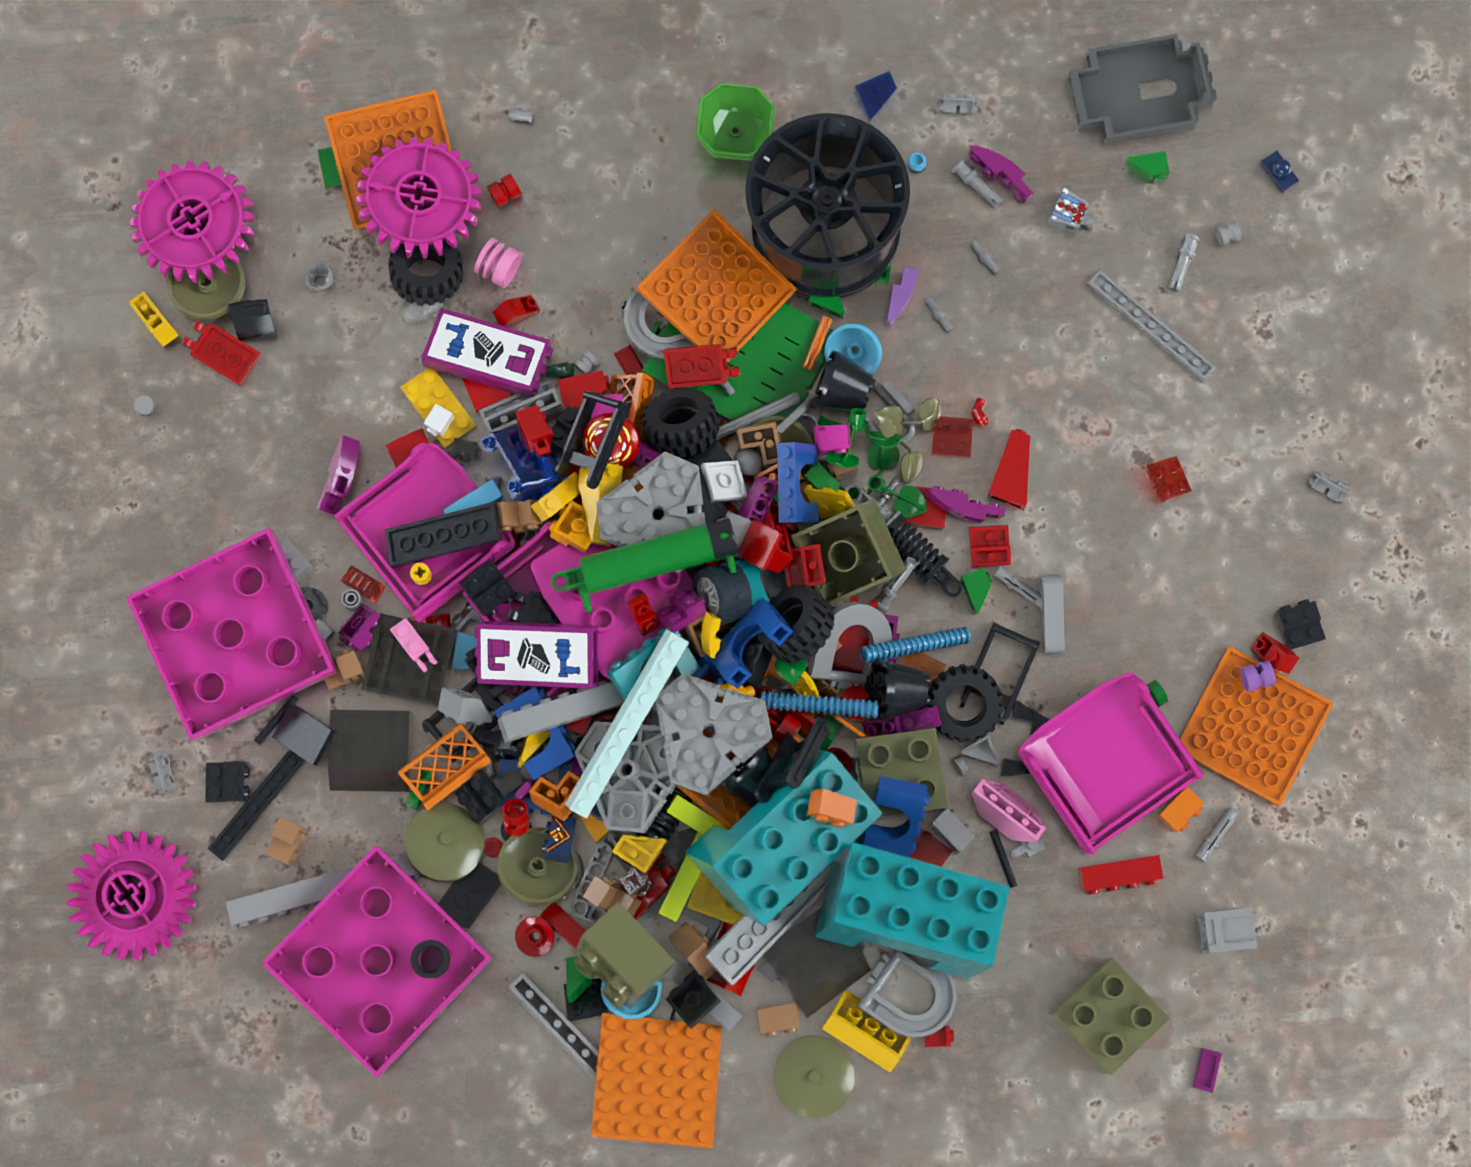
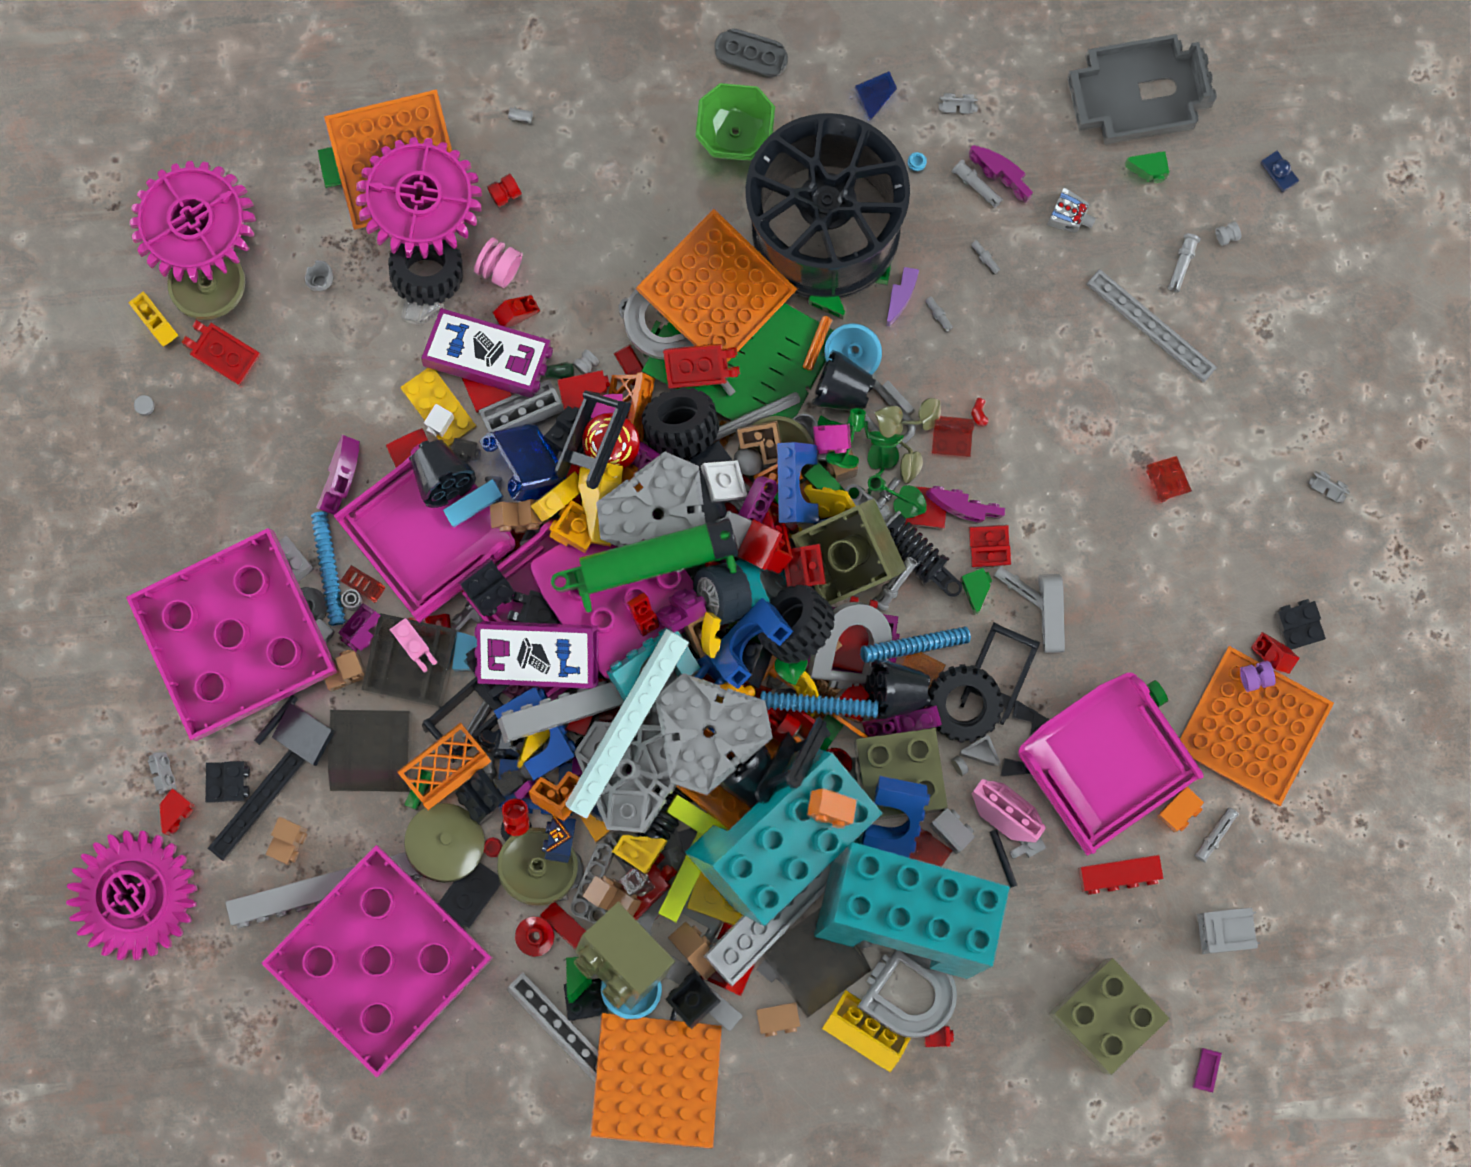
(173, 810): none -> red slope
(252, 319): black slope -> none
(328, 568): none -> dark azure piece
(415, 956): black tyre -> none
(422, 578): yellow wheel -> none
(440, 473): none -> black cone
(443, 535): black tile -> none
(463, 707): light grey slope -> none
(534, 430): red brick -> none
(751, 53): none -> dark grey tile
(796, 414): light grey bar -> none
(814, 1076): olive dish -> none
(1011, 477): red slope -> none

